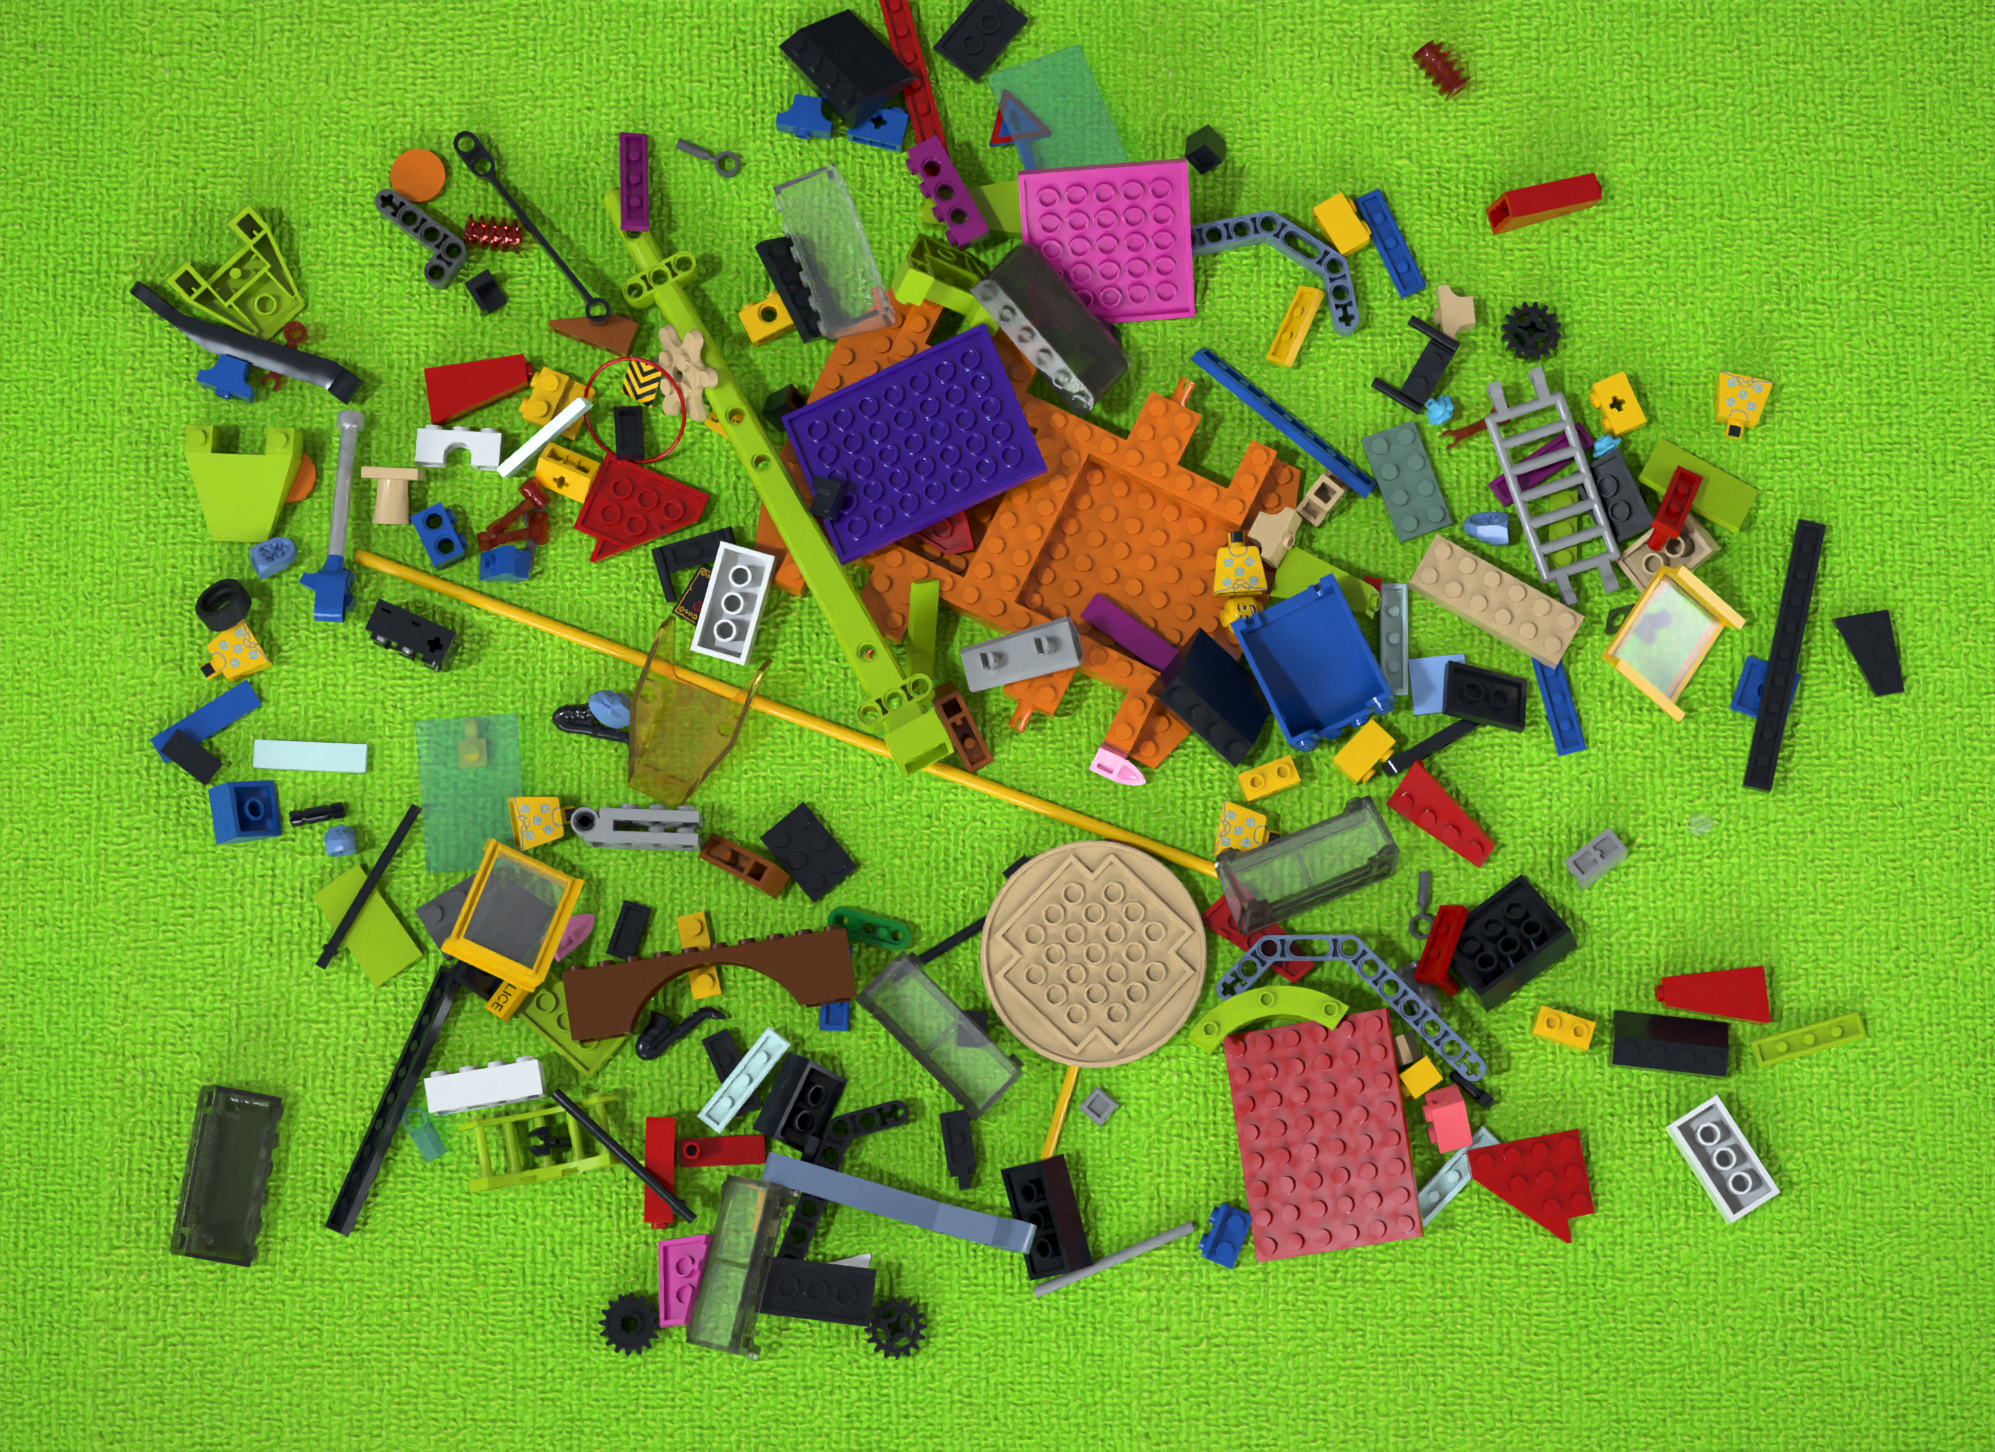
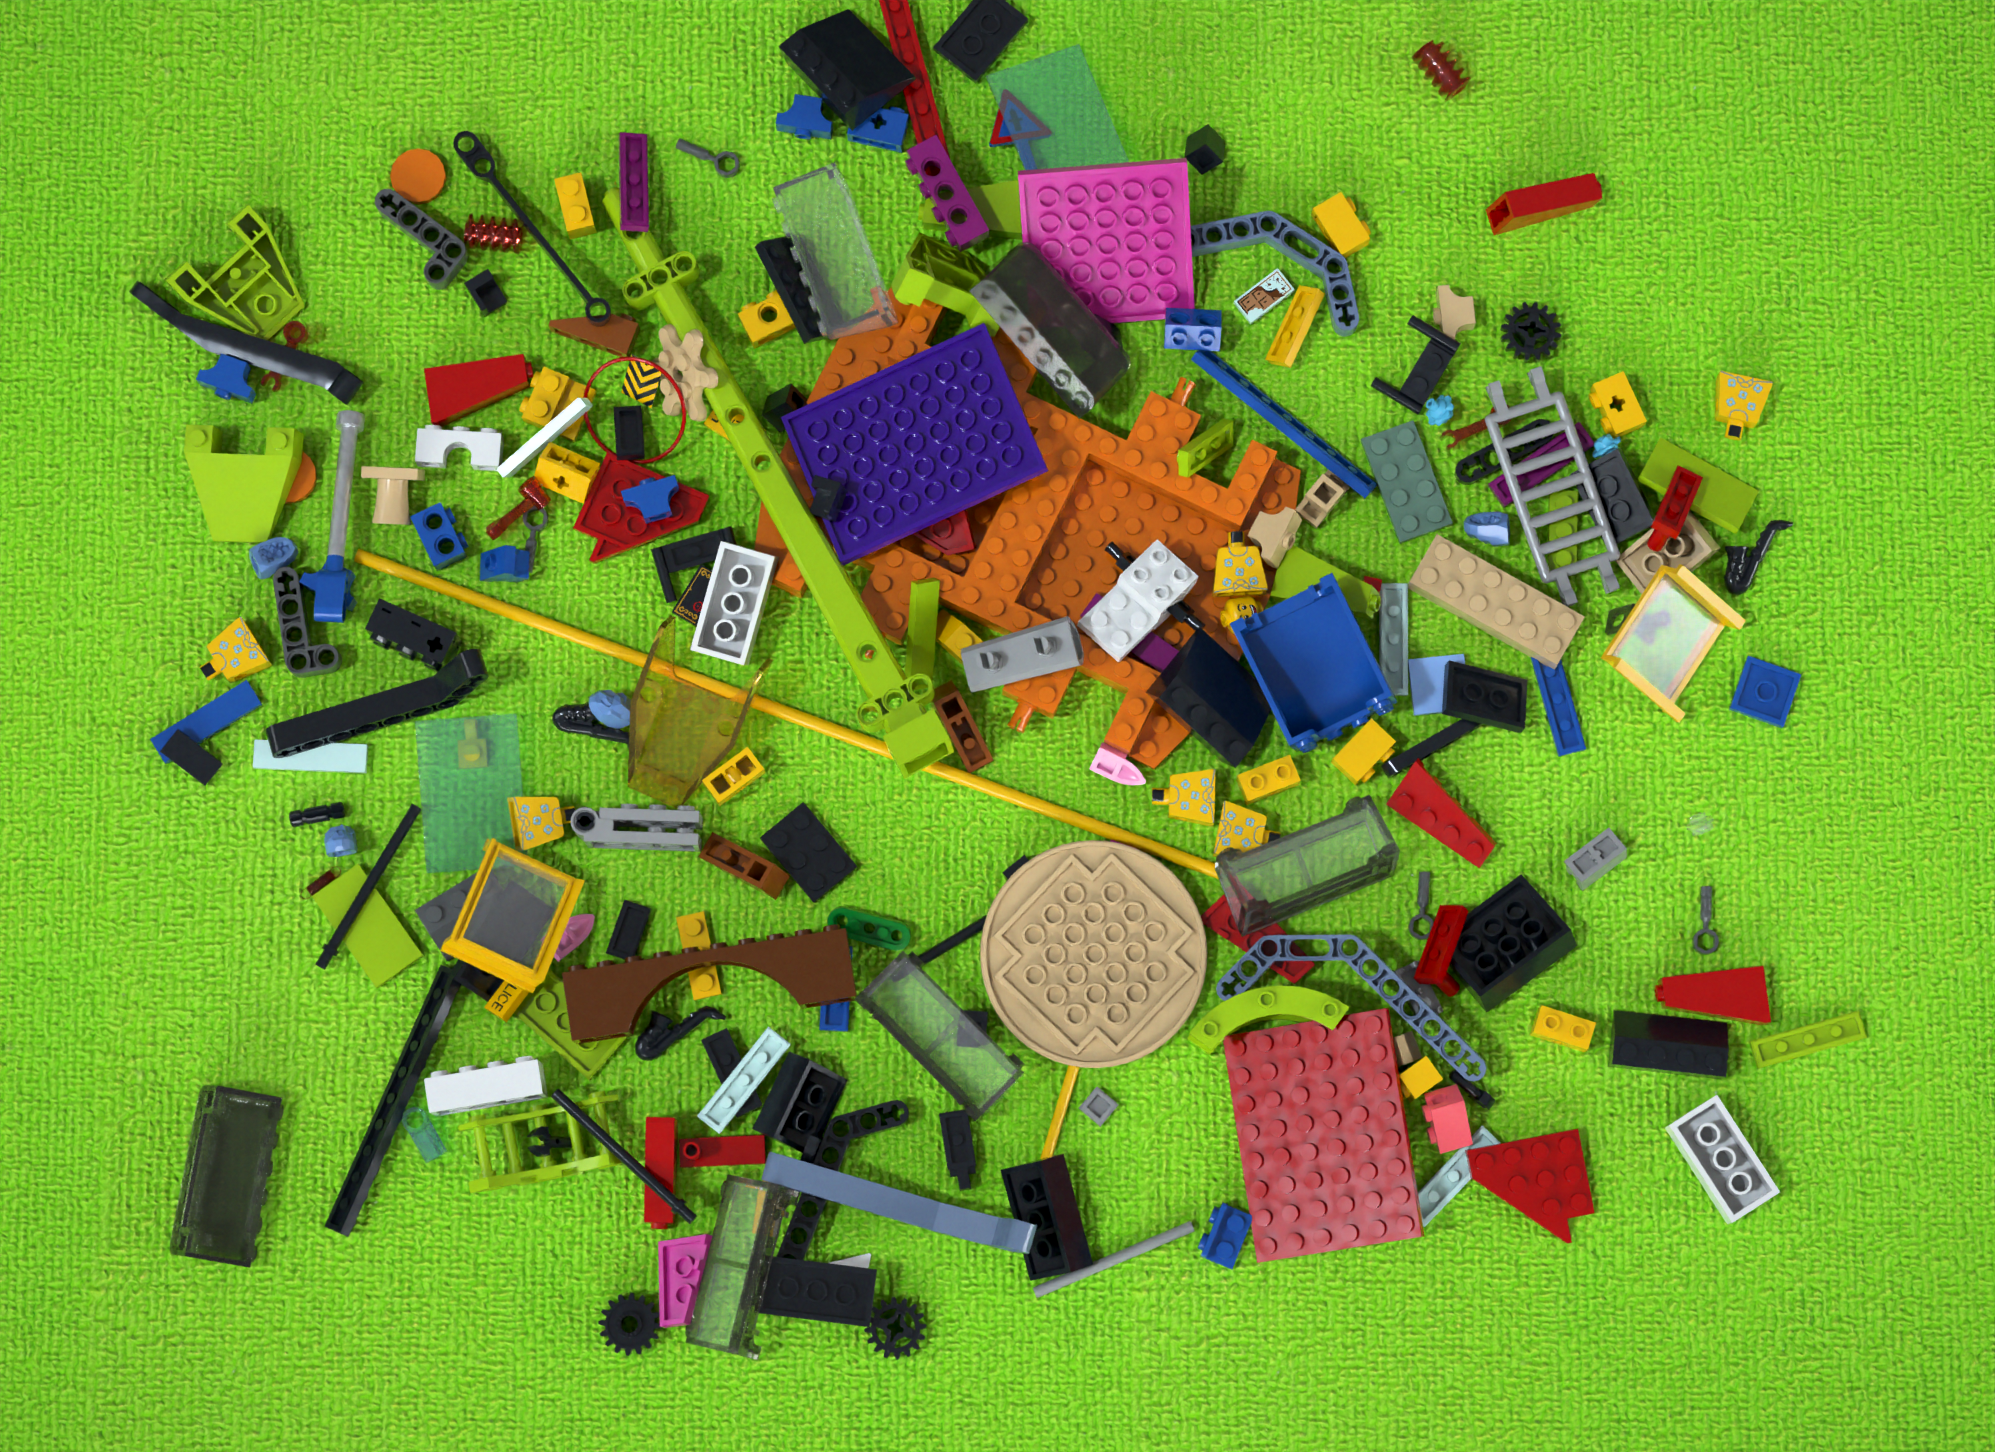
(229, 614): black tyre -> none
(244, 811): blue slope -> none
(299, 621): none -> dark grey beam
(321, 882): none -> clear red piece
(381, 709): none -> black beam
(538, 527): clear red brick -> none
(575, 205): none -> yellow brick
(652, 497): none -> blue brick
(733, 776): none -> yellow brick
(954, 635): none -> yellow slope
(1141, 599): none -> white piece
(1189, 797): none -> yellow torso
(1192, 329): none -> blue brick
(1205, 448): none -> lime plate
(1264, 296): none -> tile
(1390, 244): blue tile -> none
(1470, 460): none -> black beam
(1705, 915): none -> dark grey piece
(1742, 569): none -> black piece
(1783, 656): black plate -> none
(1874, 650): black wing -> none

